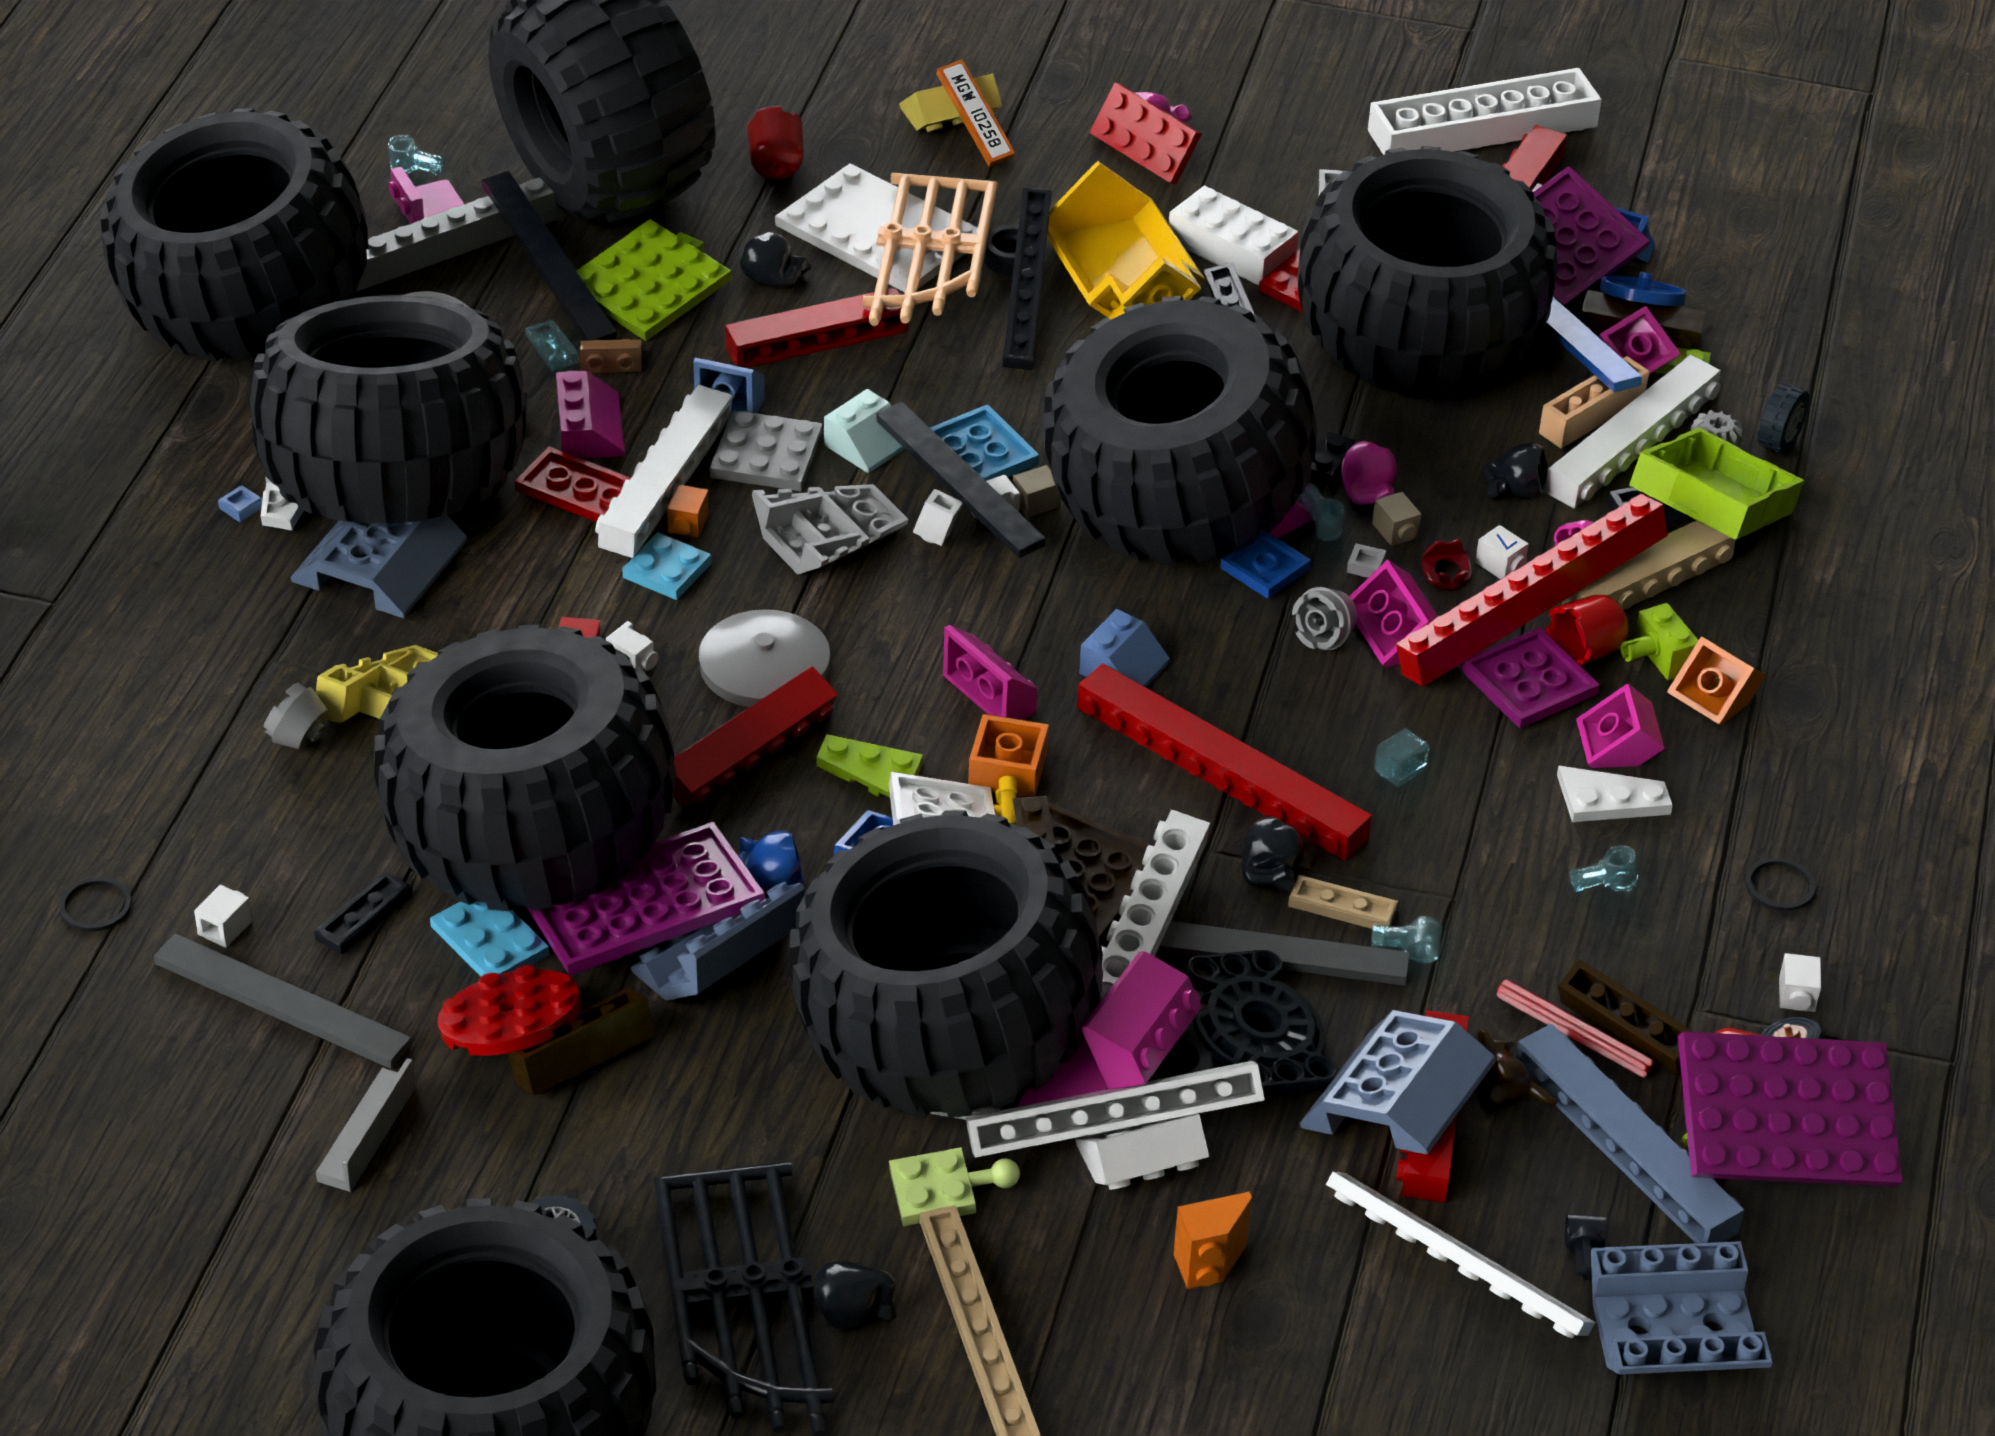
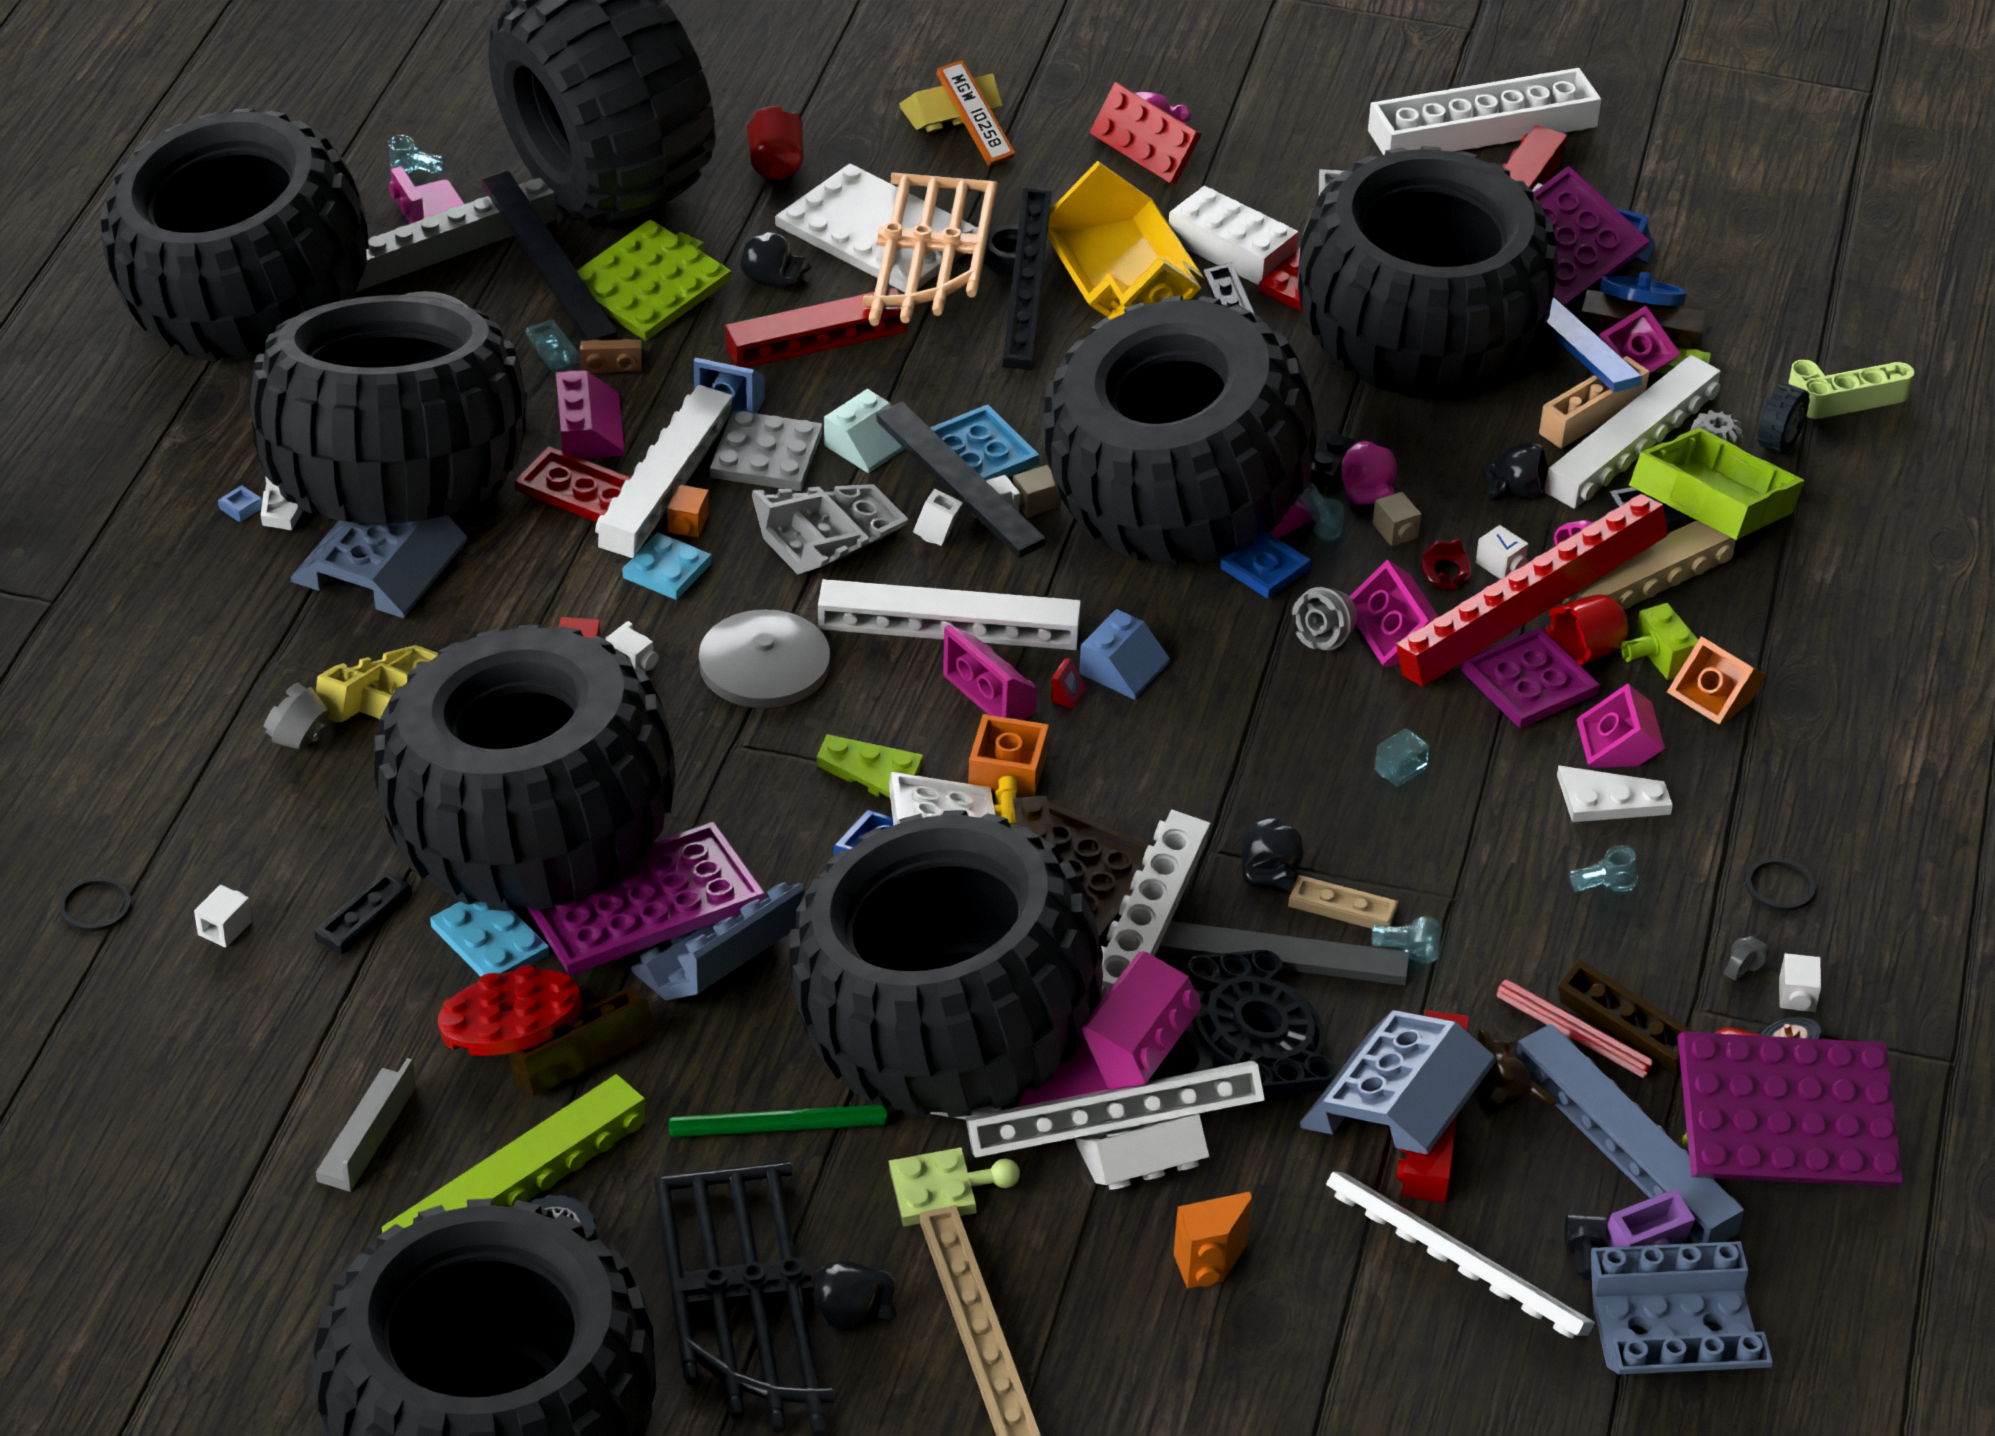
(283, 1001): dark grey tile -> none
(544, 1152): none -> lime brick
(751, 735): red brick -> none
(772, 859): blue piece -> none
(777, 1121): none -> green axle
(927, 611): none -> white brick
(1067, 685): none -> red slope
(1224, 761): red brick -> none
(1365, 560): light grey plate -> none
(1651, 1222): none -> medium lavender brick
(1746, 955): none -> dark grey piece
(1851, 389): none -> yellowish green beam

